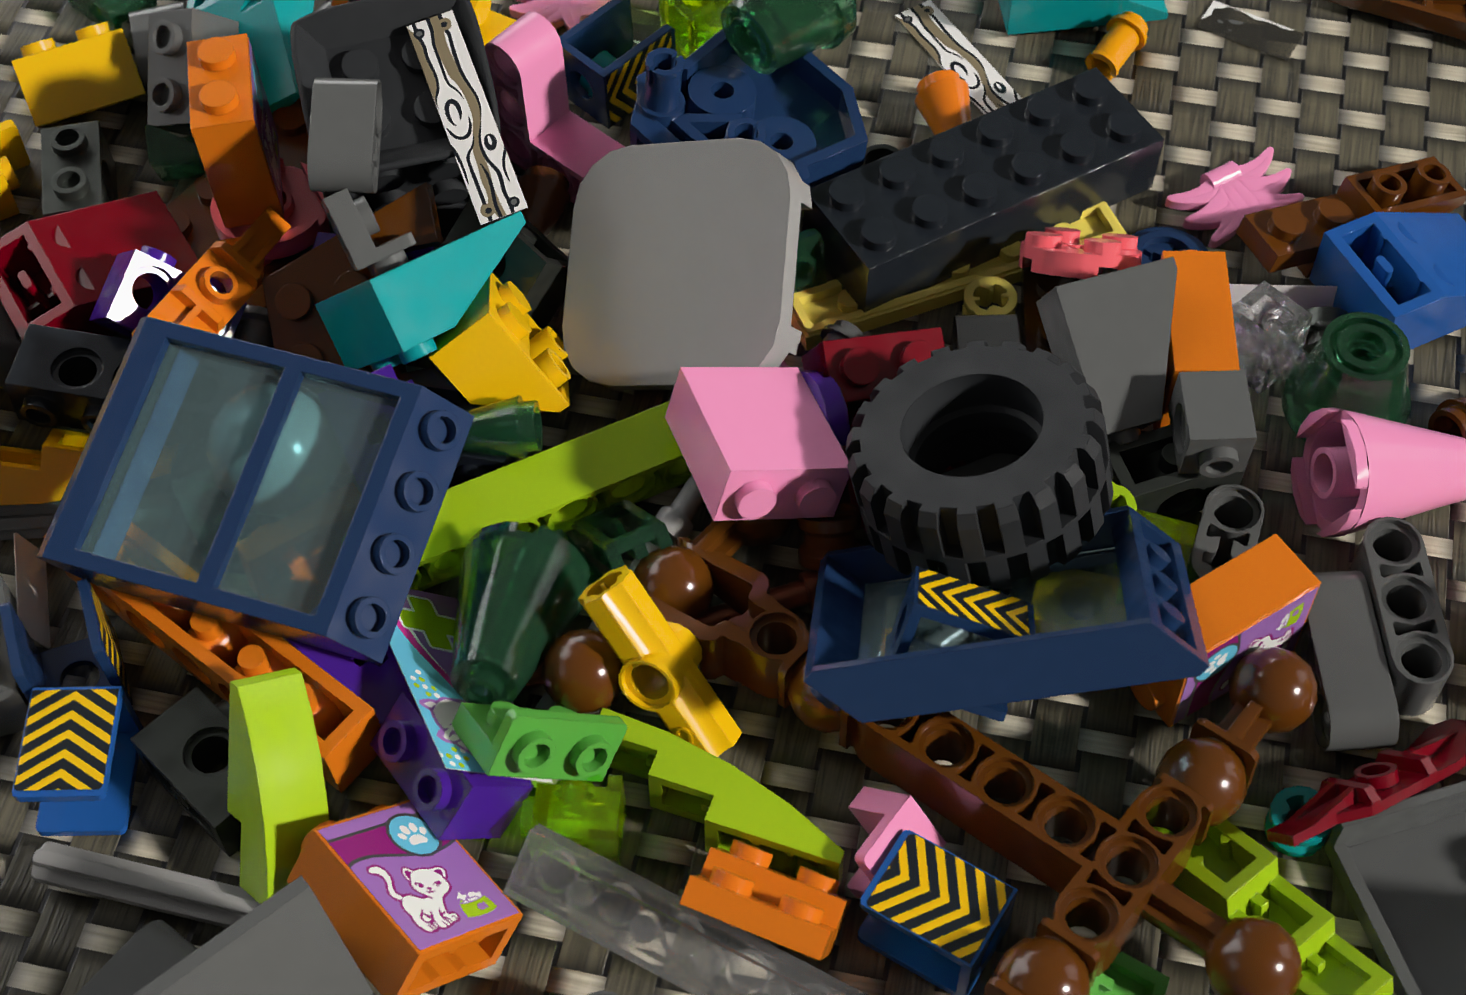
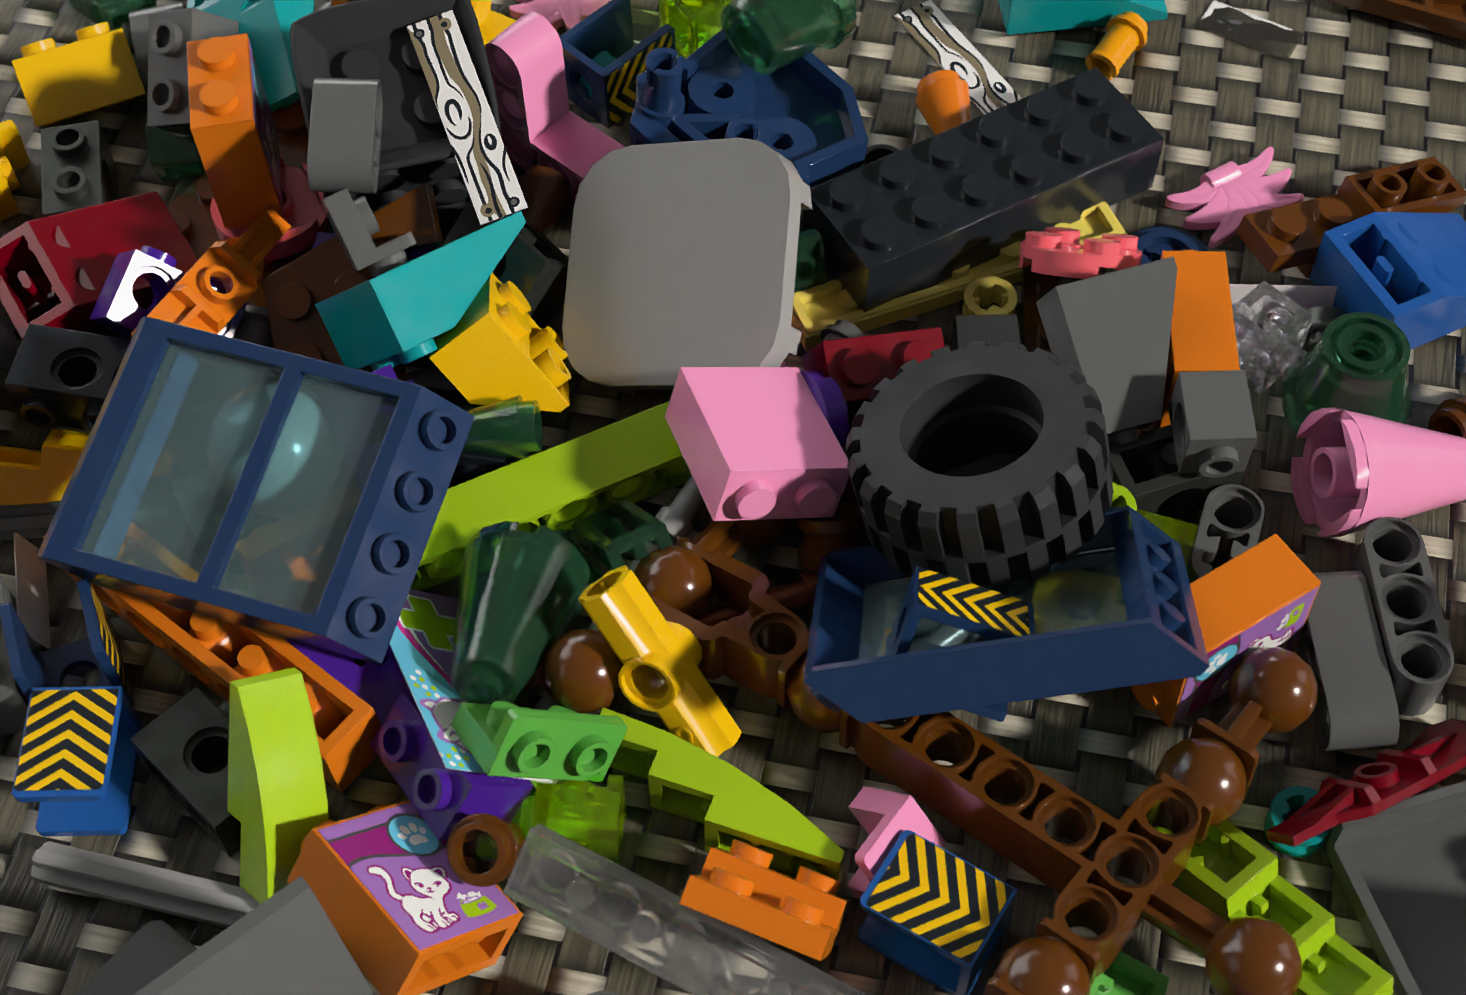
(471, 849): none -> reddish brown cone

